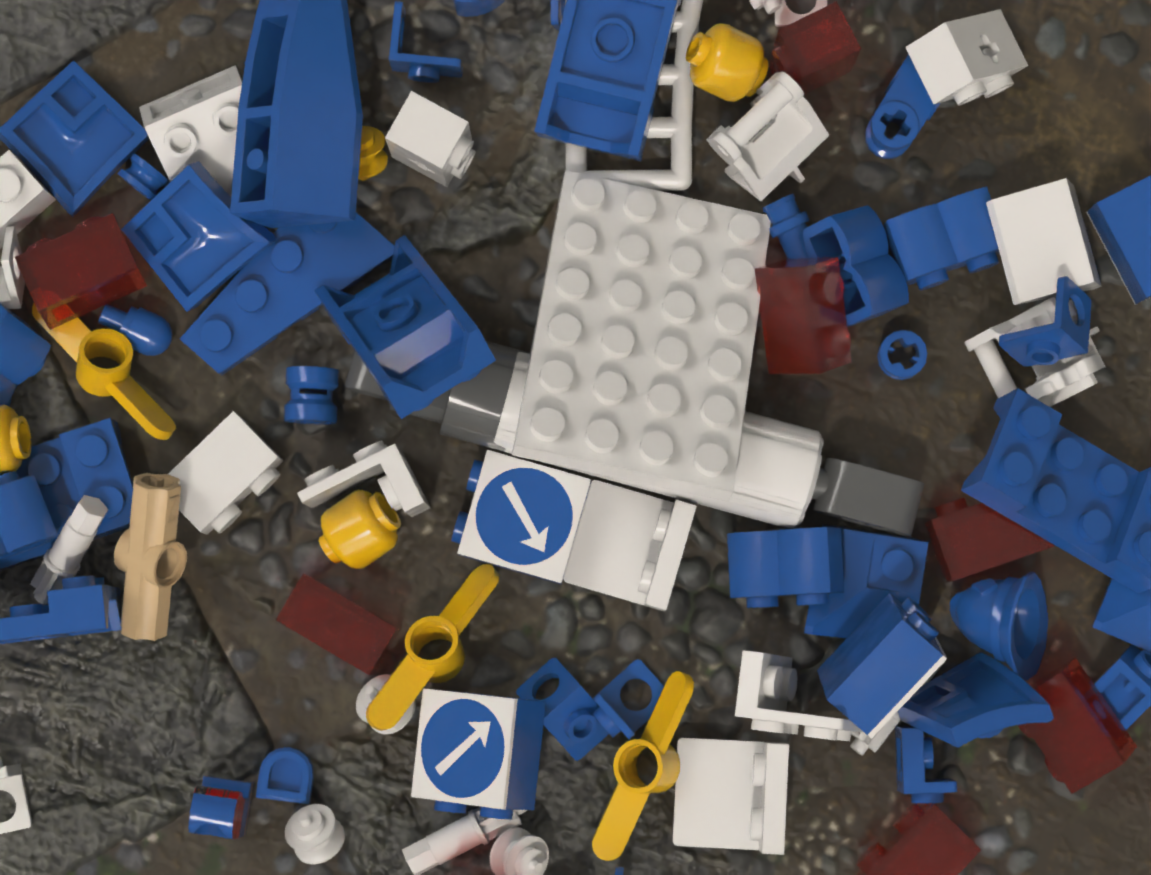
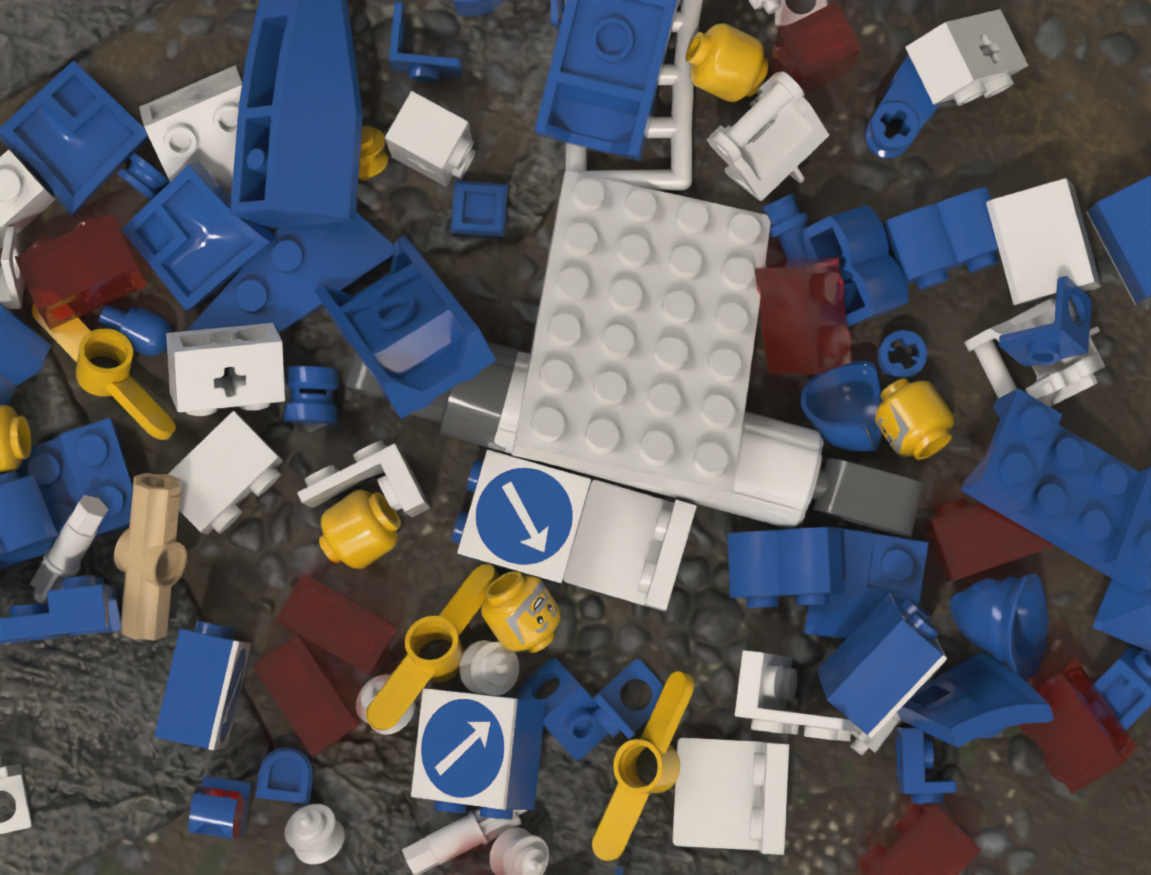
(199, 361): none -> white brick
(203, 686): none -> blue piece
(307, 695): none -> clear red brick
(479, 209): none -> blue tile
(488, 668): none -> white wheel
(521, 612): none -> yellow head
(844, 406): none -> blue helmet
(914, 418): none -> yellow head

